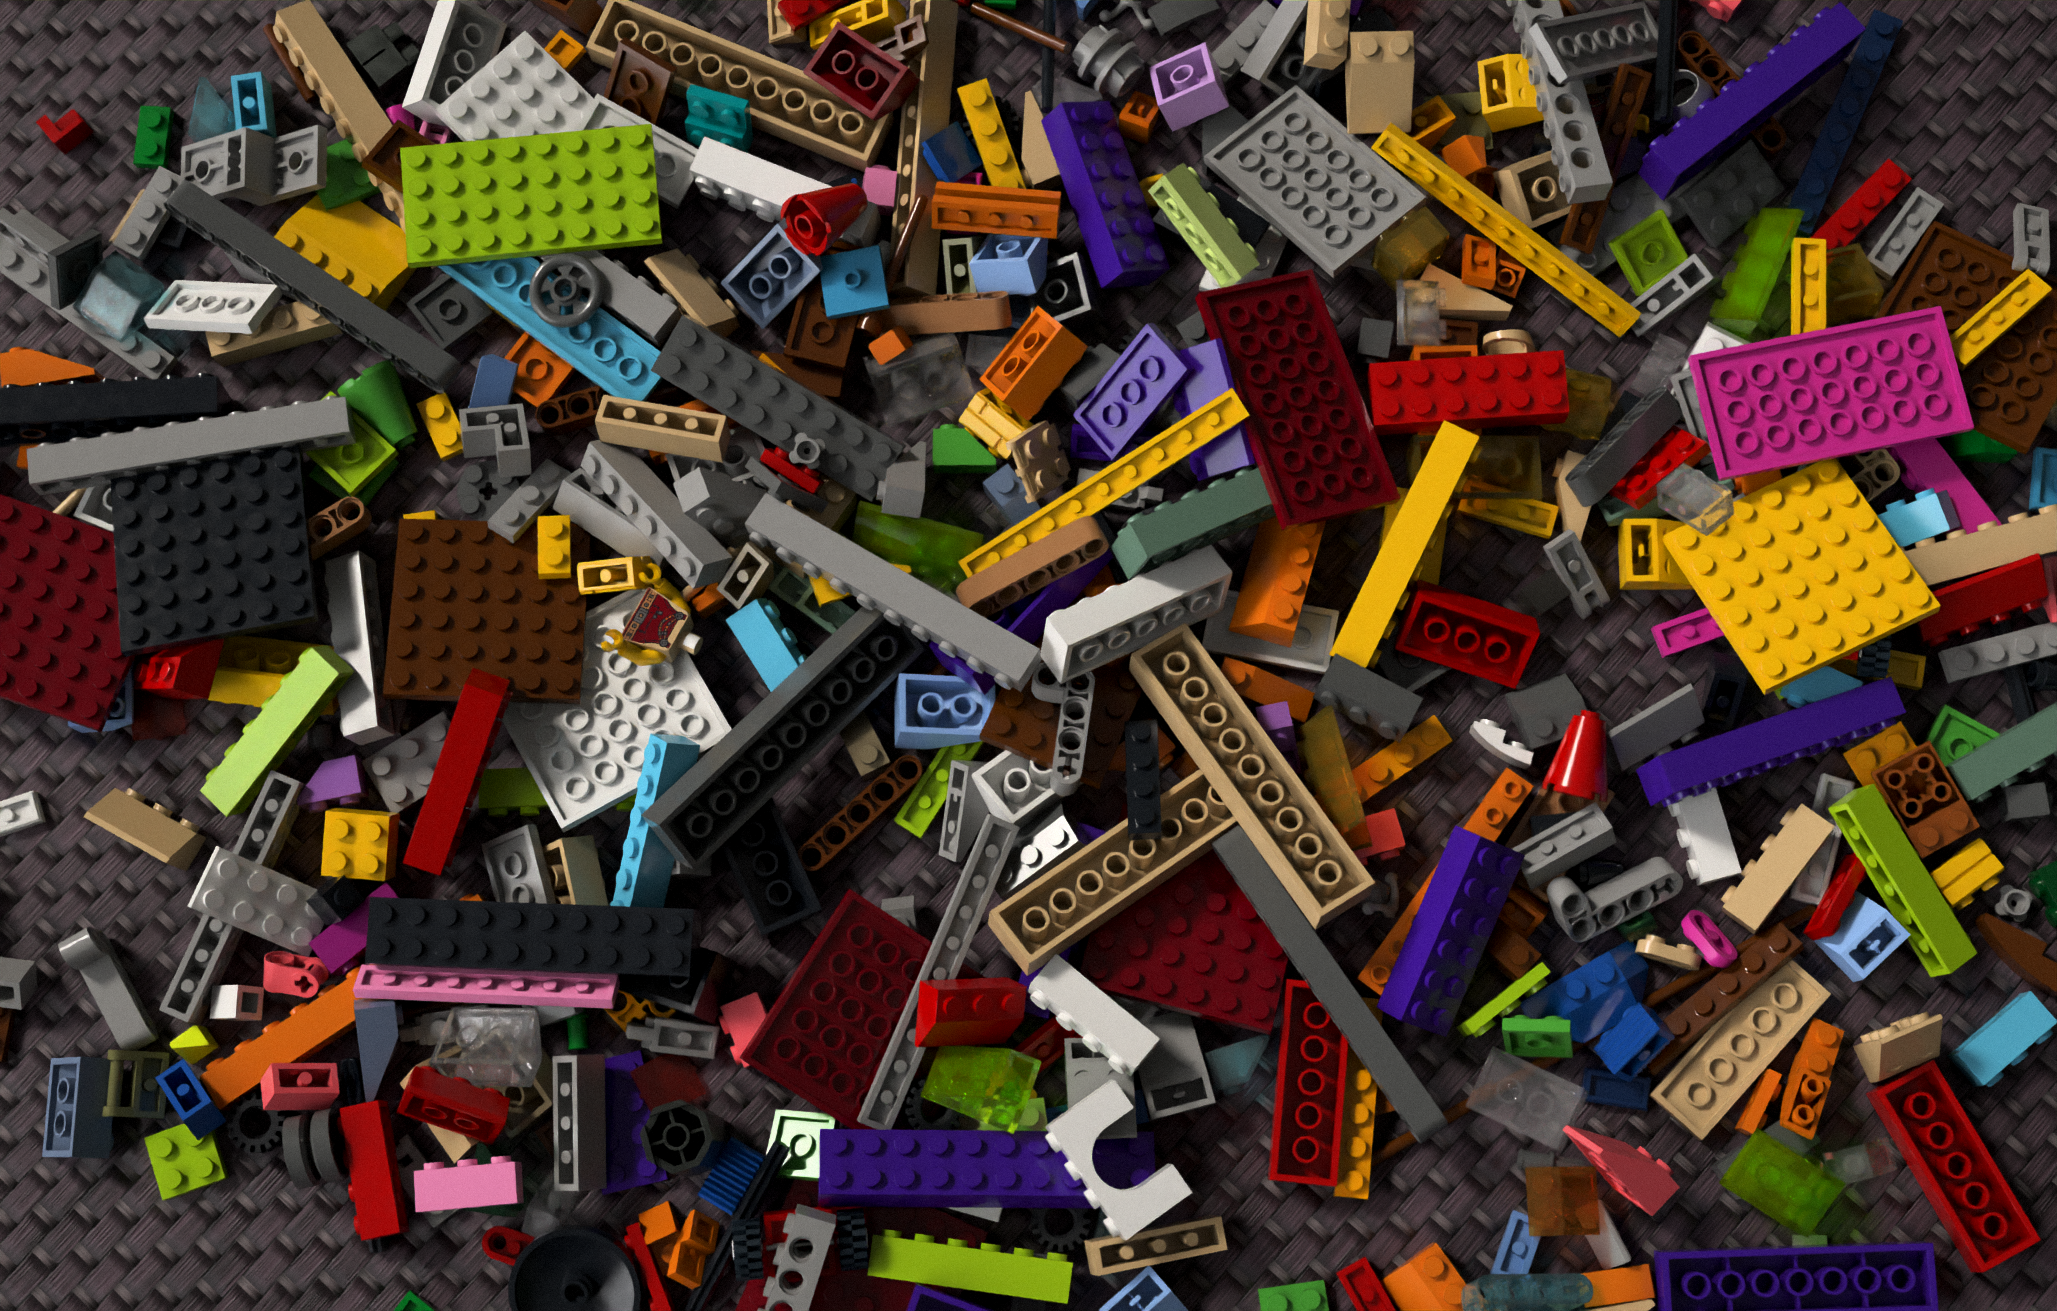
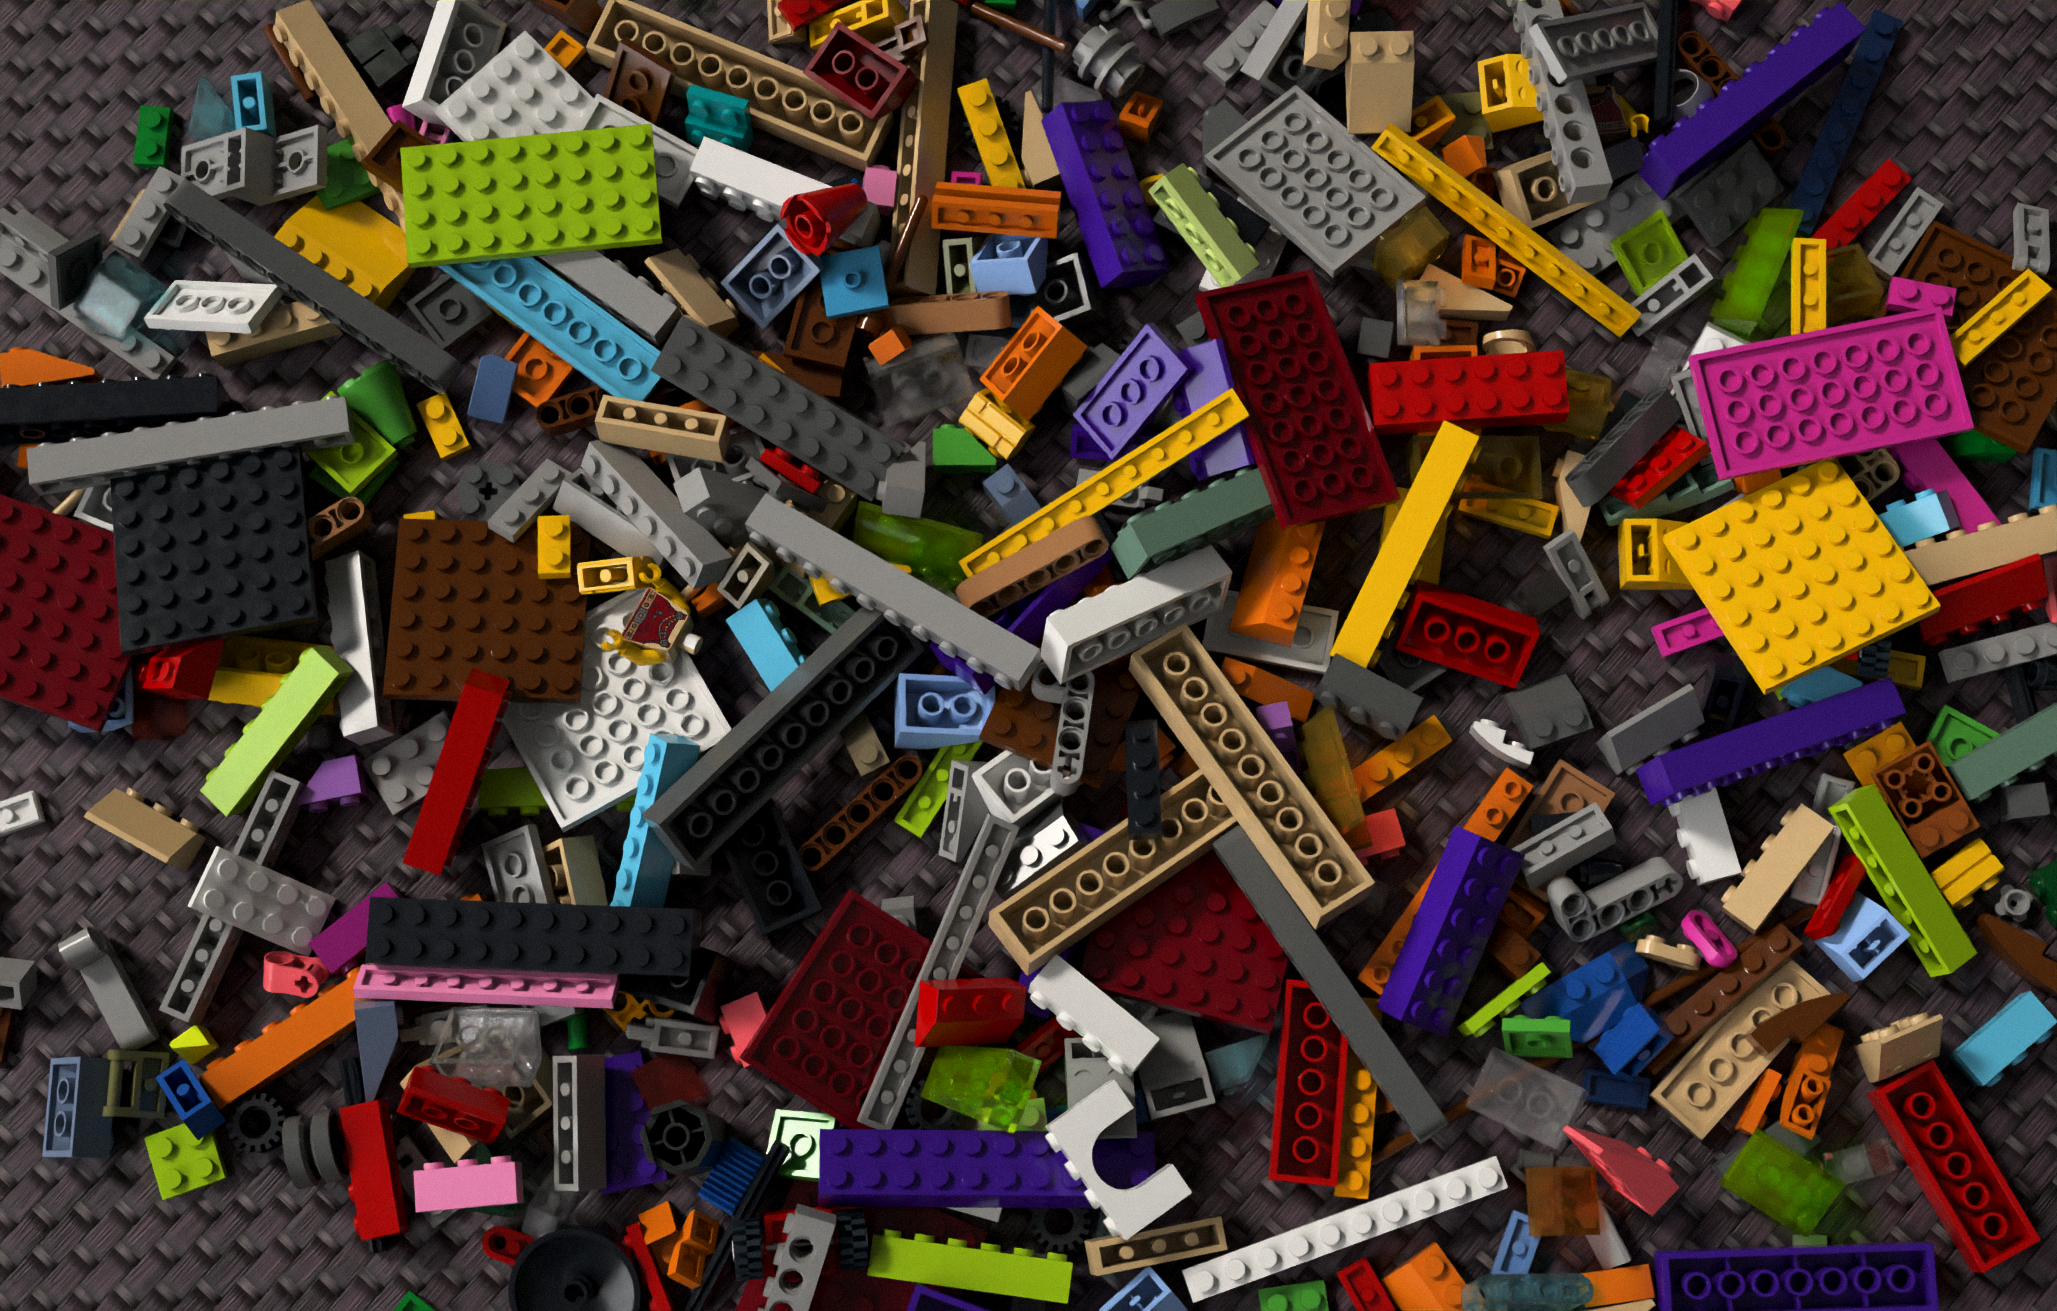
(67, 131): red panel -> none
(236, 1002): brick -> none
(299, 1086): coral brick -> none
(335, 900): black brick -> none
(360, 844): yellow brick -> none
(497, 432): light grey brick -> none
(581, 310): dark grey plate -> none
(810, 459): light grey plate -> none
(950, 154): blue piece -> none
(1039, 460): tan plate -> none
(1188, 87): lavender brick -> none
(1344, 1229): none -> white brick
(1392, 906): light grey piece -> none
(1581, 759): red cone -> none
(1614, 133): reddish brown plate -> none
(1695, 499): clear brick -> none
(1794, 1022): none -> reddish brown slope
(1913, 295): none -> dark pink plate

